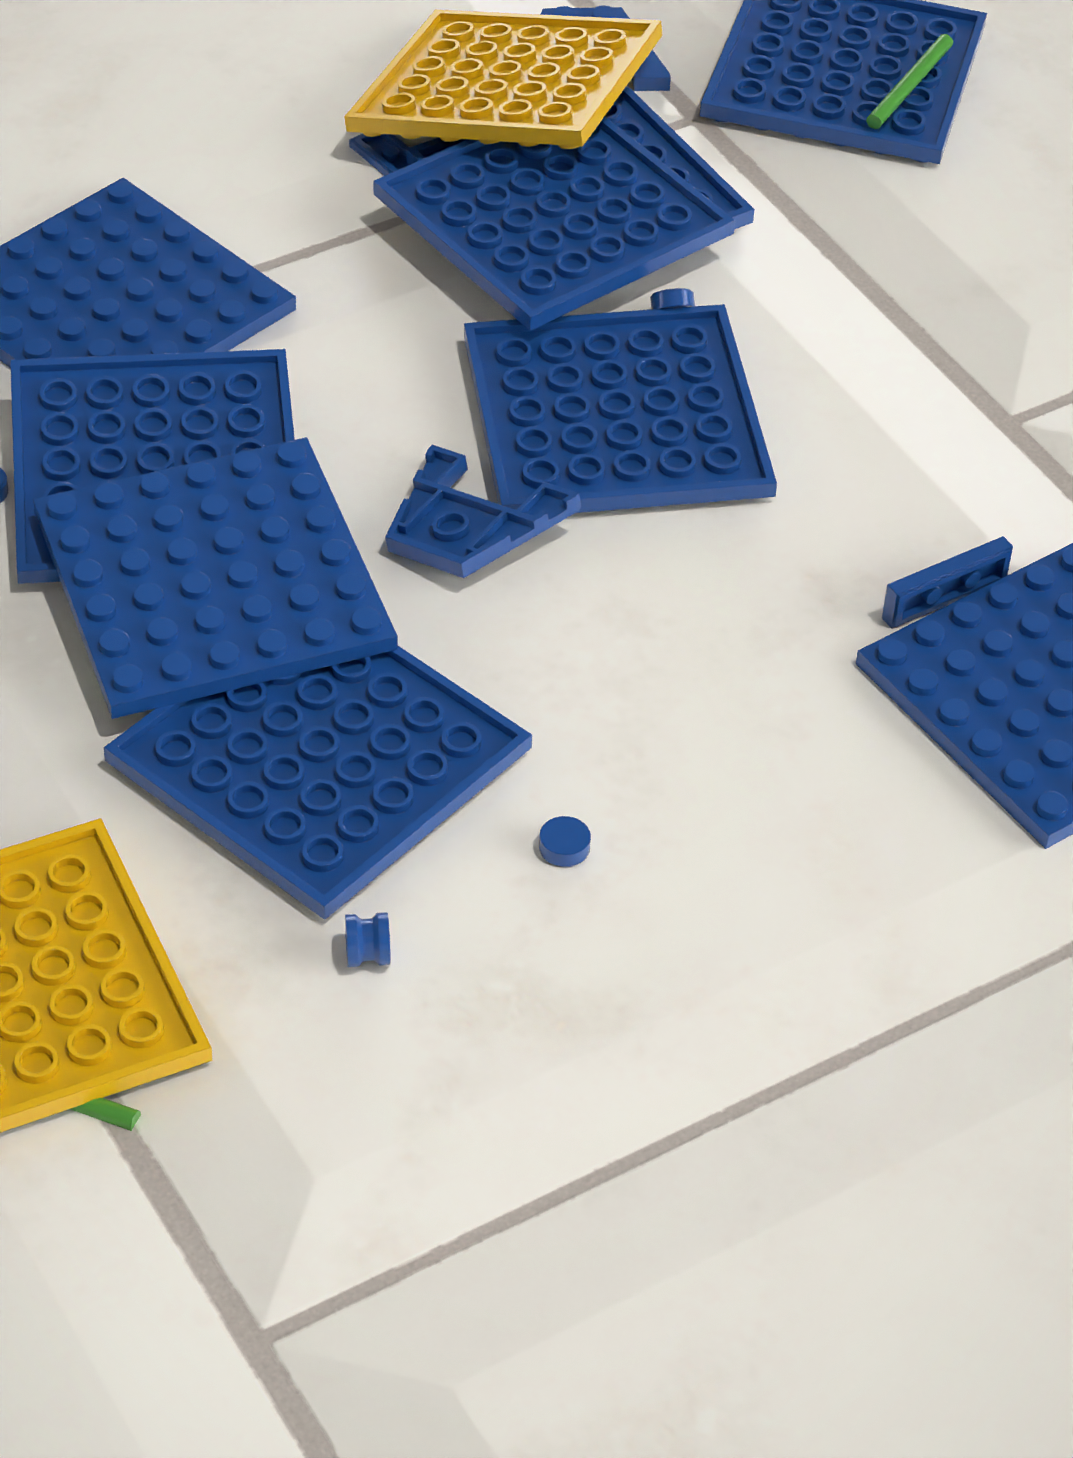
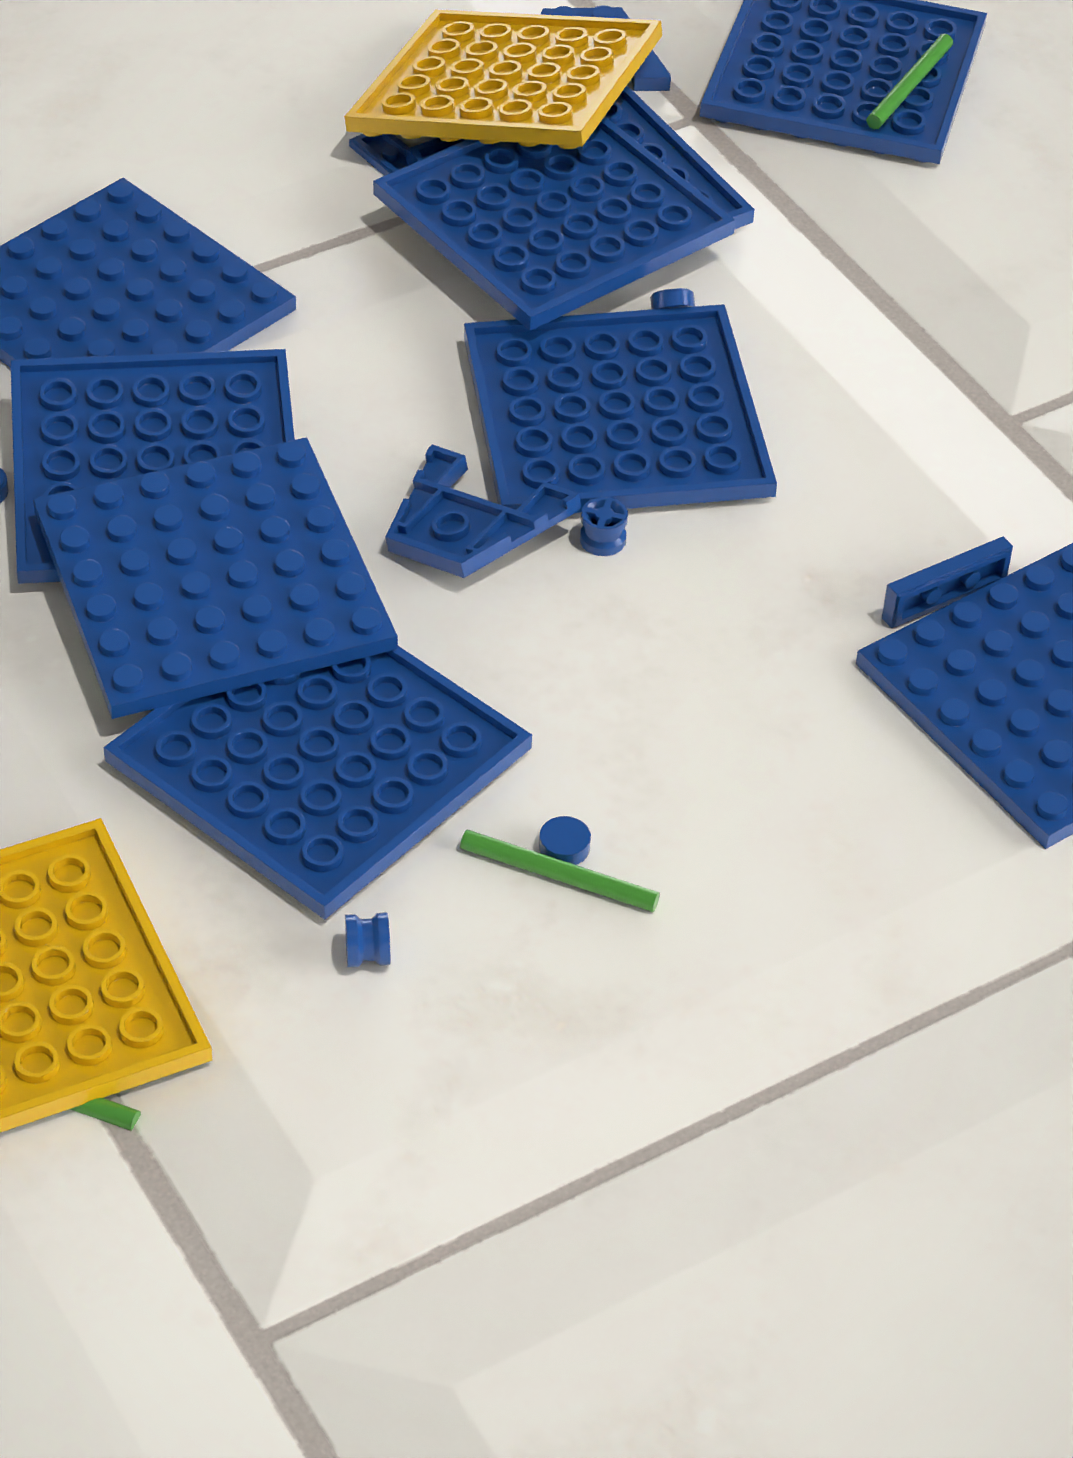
(560, 870): none -> bright green bar
(603, 526): none -> blue wheel

